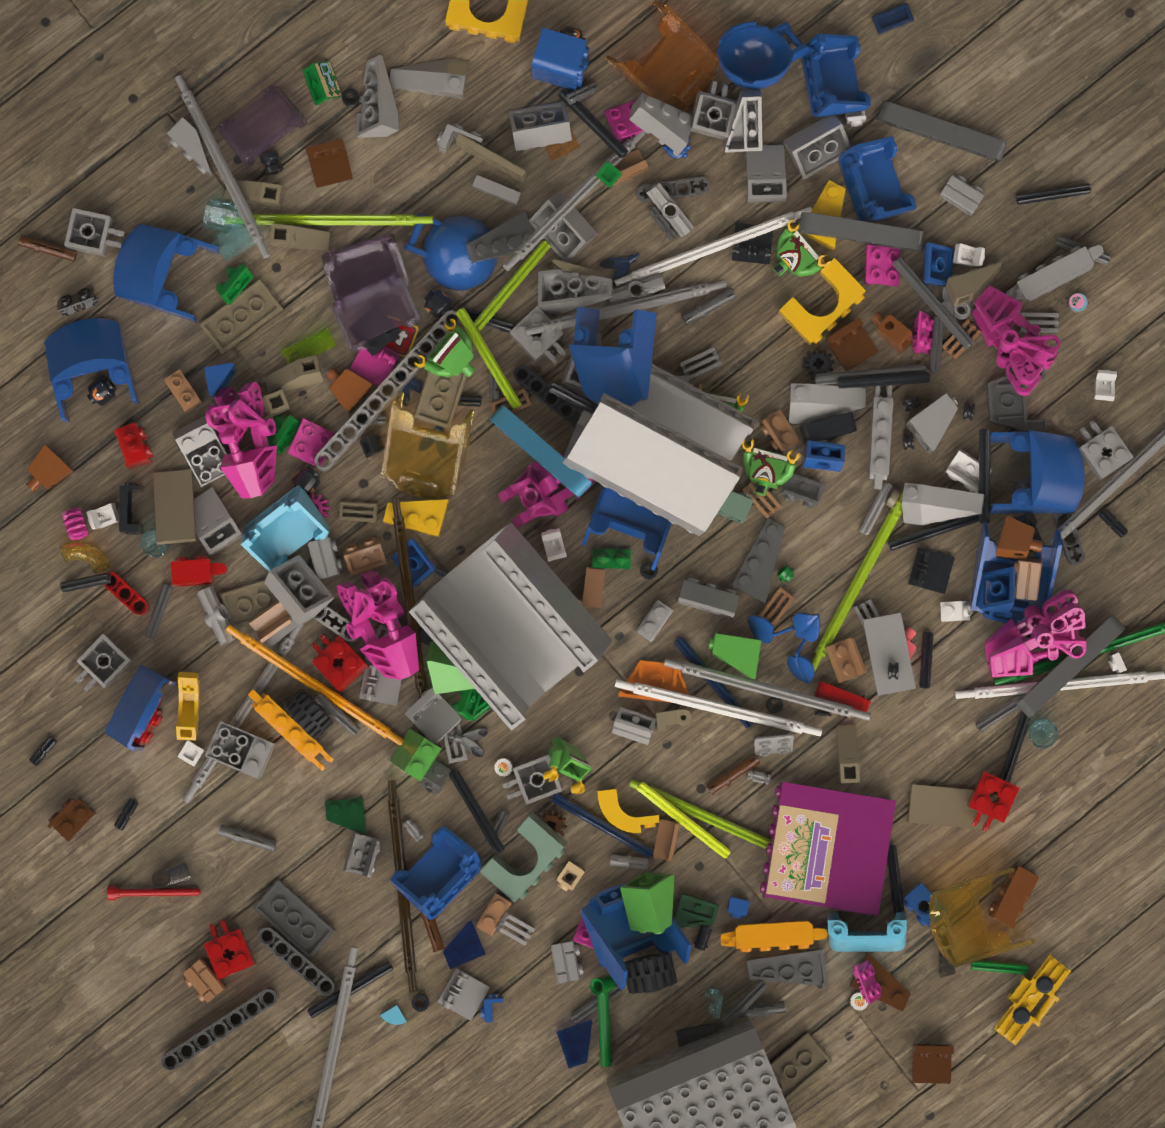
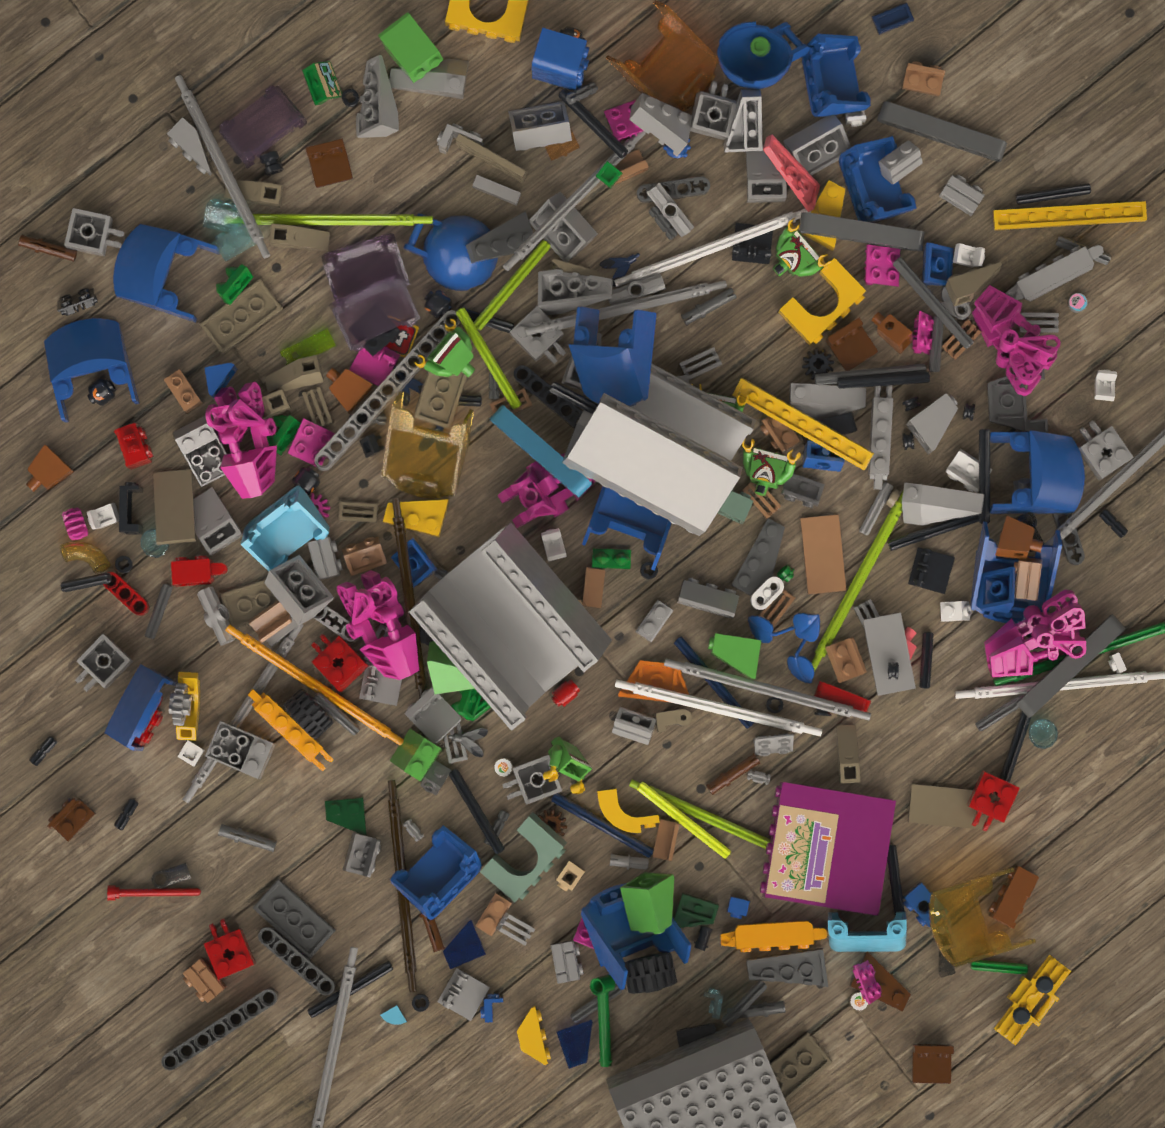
(121, 559): none -> black bush
(180, 704): none -> light grey gear
(312, 392): none -> dark tan tile
(410, 47): none -> bright green slope
(532, 1037): none -> yellow slope
(565, 693): none -> red brick
(760, 46): none -> bright green tile
(766, 593): none -> white plate
(796, 176): none -> coral wing
(804, 424): none -> yellow plate
(823, 554): none -> medium nougat tile
(900, 162): none -> light grey brick
(923, 78): none -> medium nougat bracket
(1069, 215): none -> yellow plate

